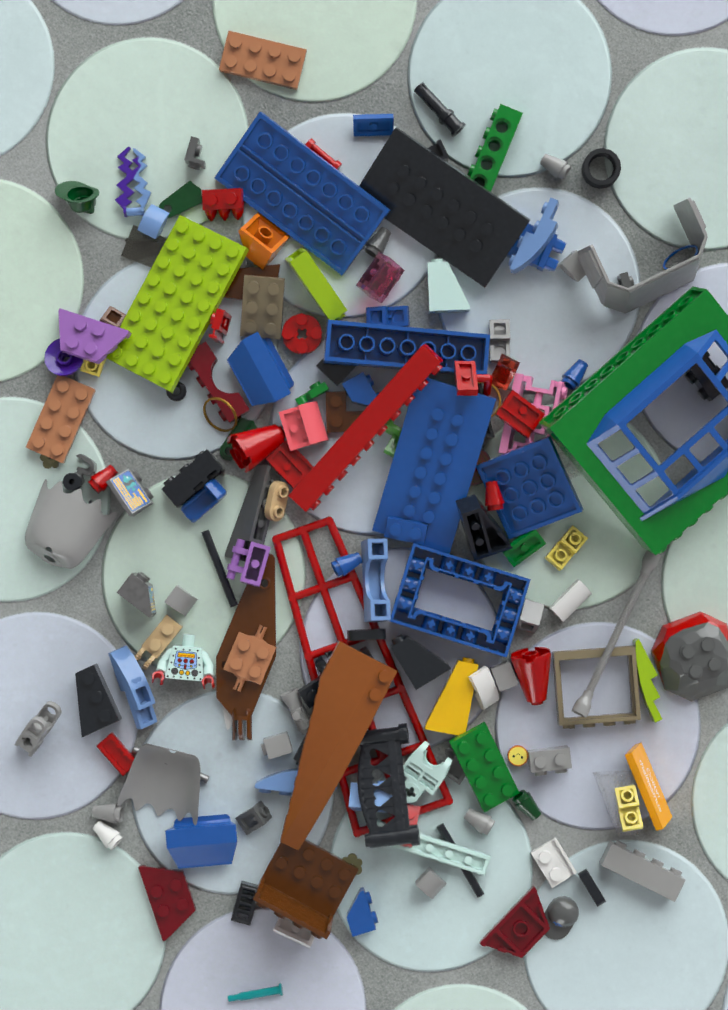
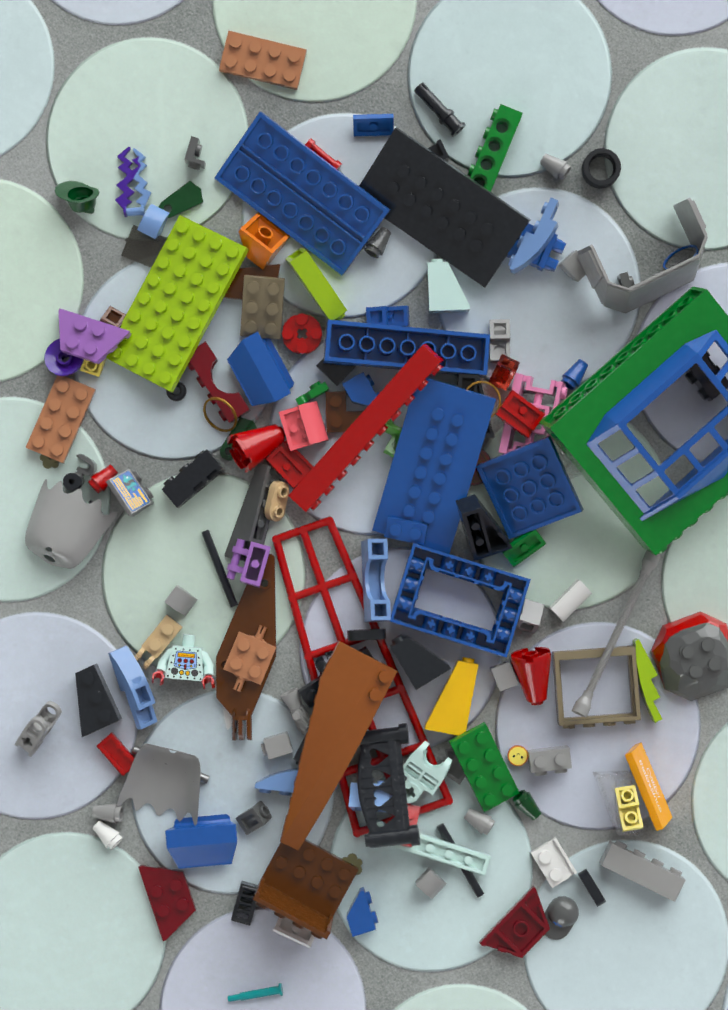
(139, 593): flat silver slope -> none
(204, 500): blue animal -> none
(220, 323): red plate -> none
(223, 201): red plate -> none
(346, 563): blue cone -> none
(380, 277): clear pink brick -> none
(467, 379): red plate -> none
(484, 687): white slope -> none
(493, 496): red cone -> none
(566, 548): light yellow slope -> none

